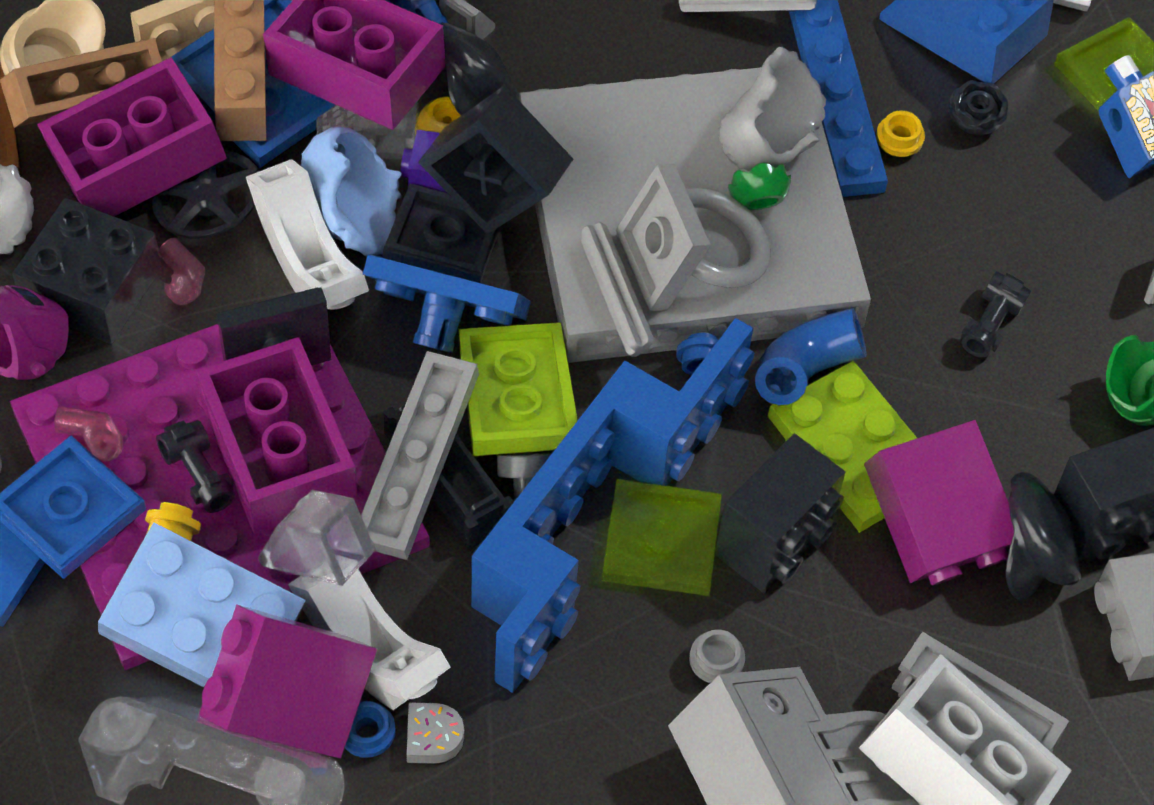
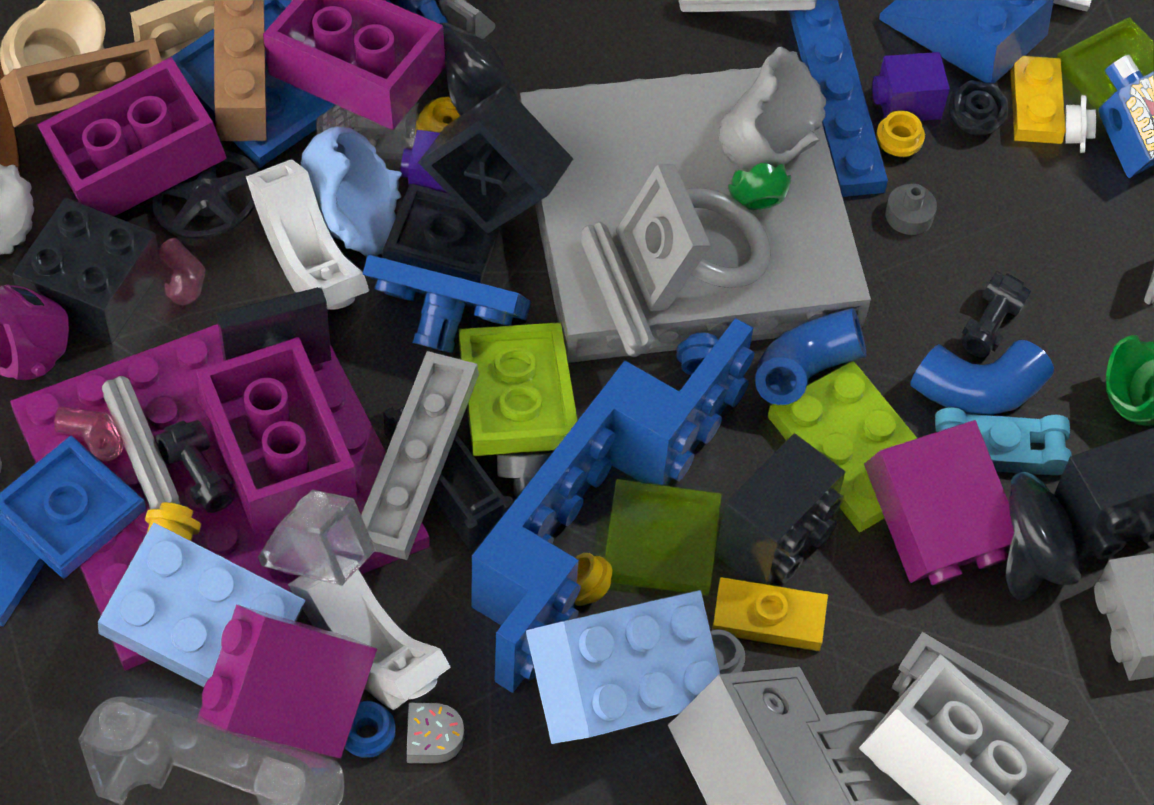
(139, 442): none -> light grey axle
(594, 577): none -> yellow plate
(622, 666): none -> light blue brick
(770, 613): none -> yellow plate
(911, 209): none -> dark grey tile
(912, 85): none -> dark purple brick
(987, 387): none -> blue cylinder
(1010, 440): none -> medium azure plate
(1038, 100): none -> yellow plate
(1080, 124): none -> white plate

